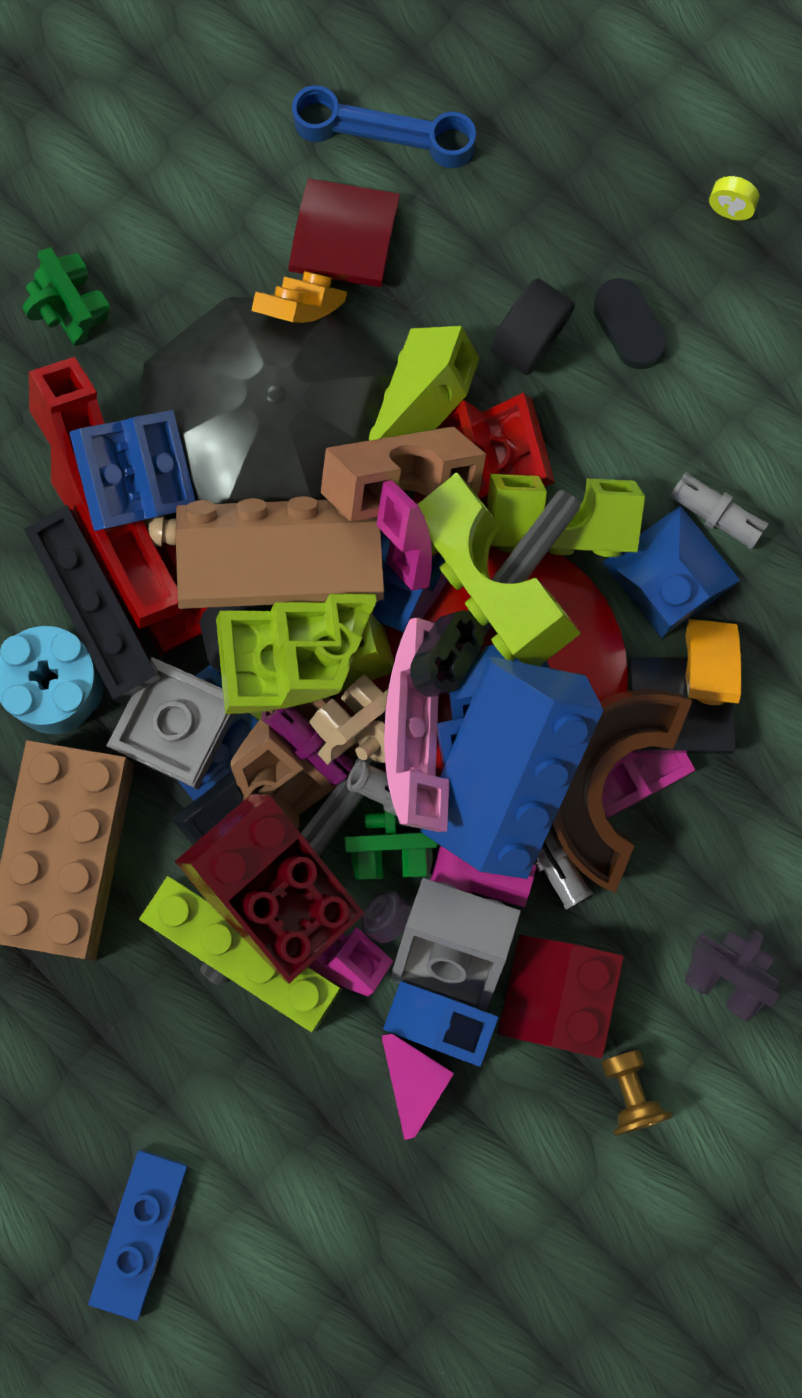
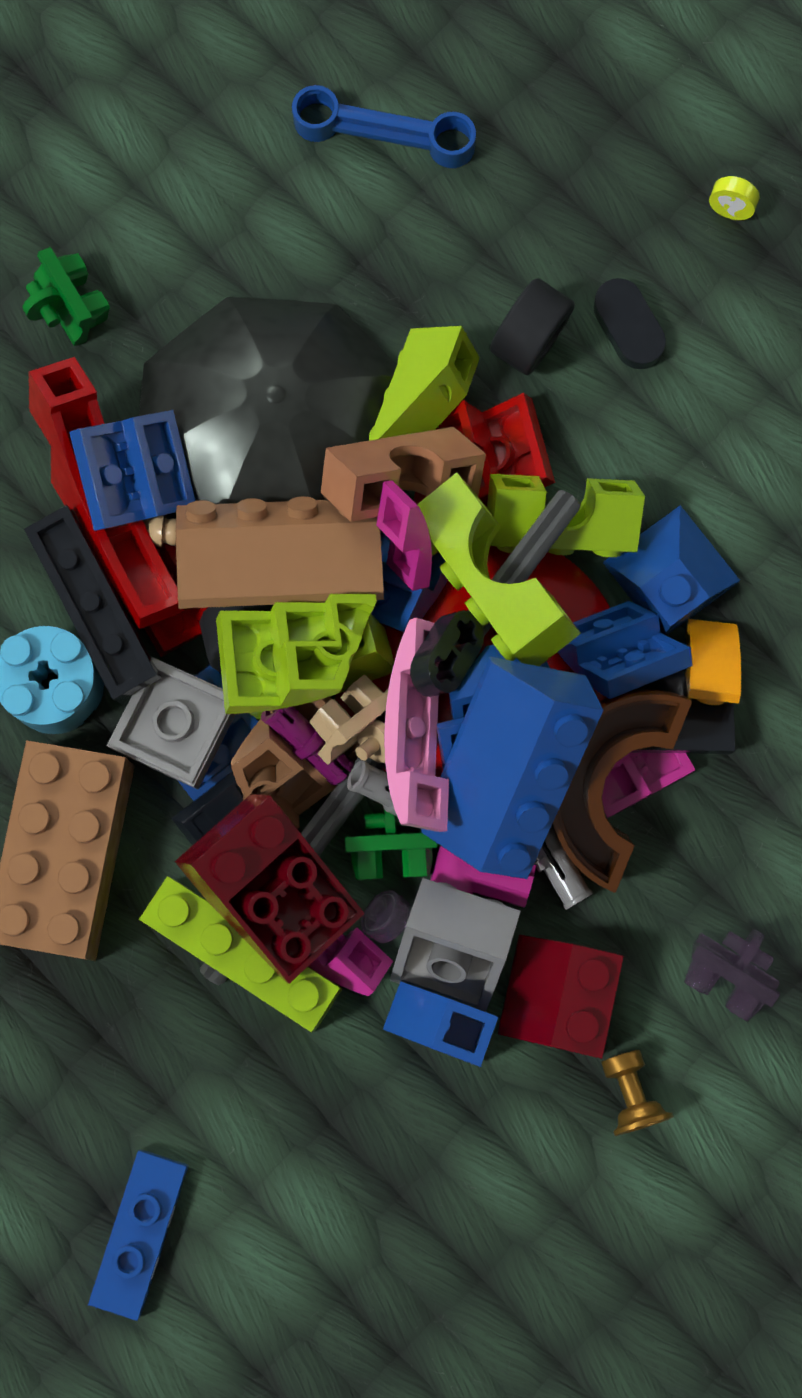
(300, 299): light orange slope -> none
(344, 232): dark red slope -> none
(415, 1082): dark pink slope -> none
(624, 650): none -> blue slope
(718, 510): light grey pin -> none

